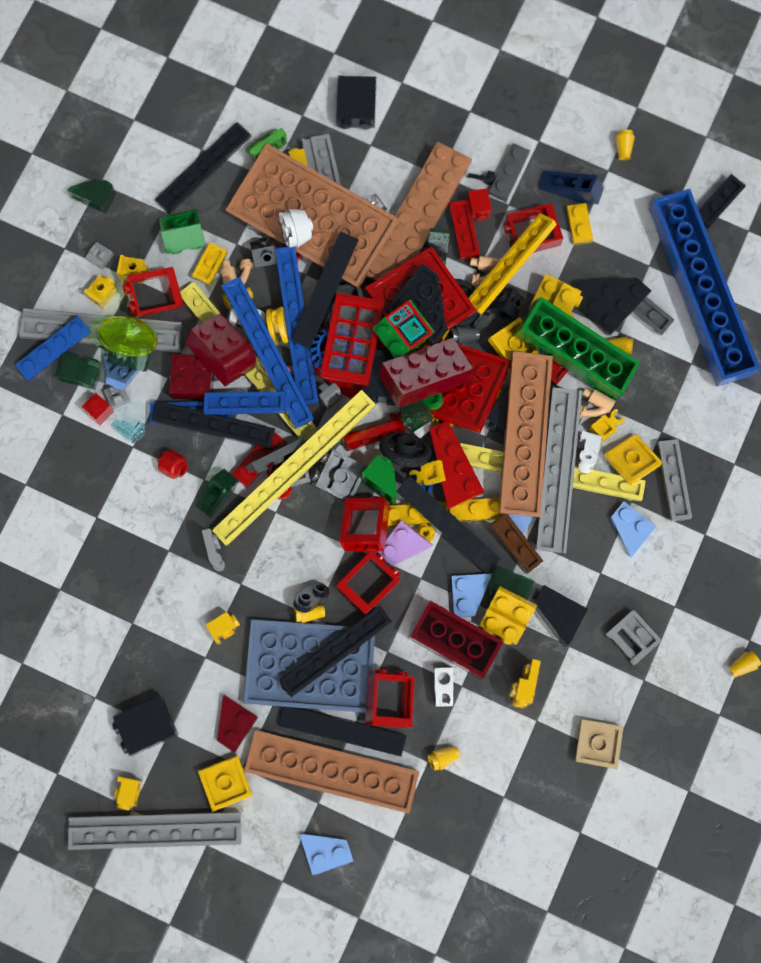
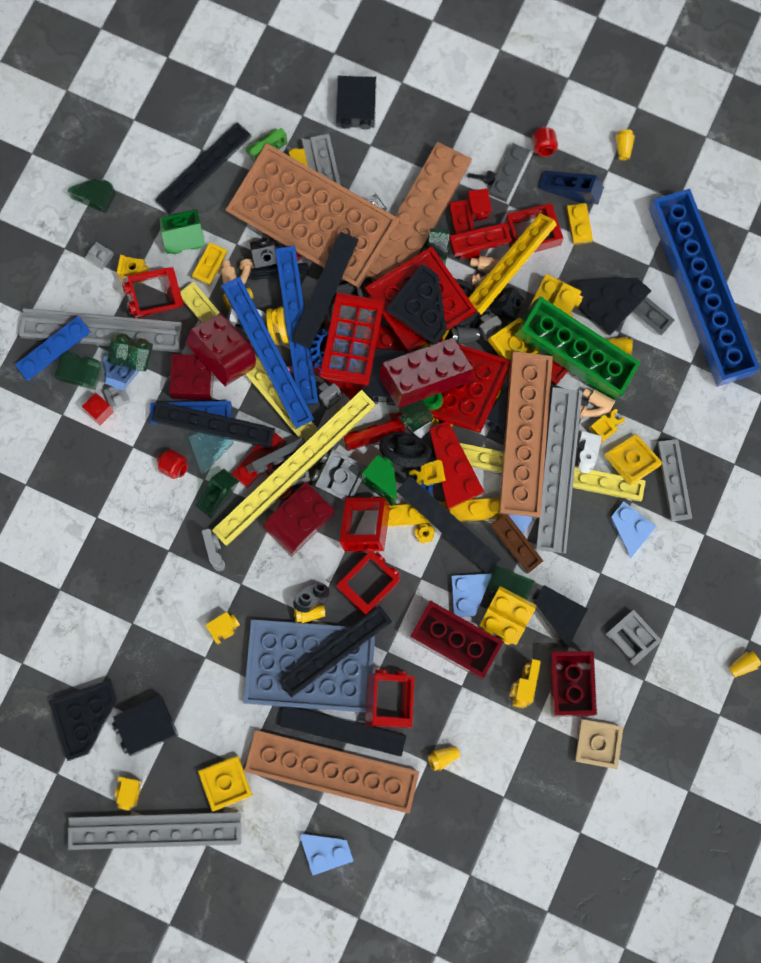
(82, 717): none -> black plate
(101, 297): yellow brick -> none
(125, 430): clear light blue bracket -> none
(127, 336): clear neon green dish -> none
(208, 449): none -> clear light blue wing
(234, 724): dark red wing -> none
(245, 403): blue plate -> none
(272, 272): none -> black axle
(296, 227): white cone -> none
(298, 519): none -> dark red brick
(403, 329): slope -> none
(403, 544): lavender wing -> none
(443, 686): white leg -> none
(480, 239): none -> red plate
(489, 326): none -> light grey tile
(544, 141): none -> red head
(572, 684): none -> dark red brick
(721, 200): black plate -> none

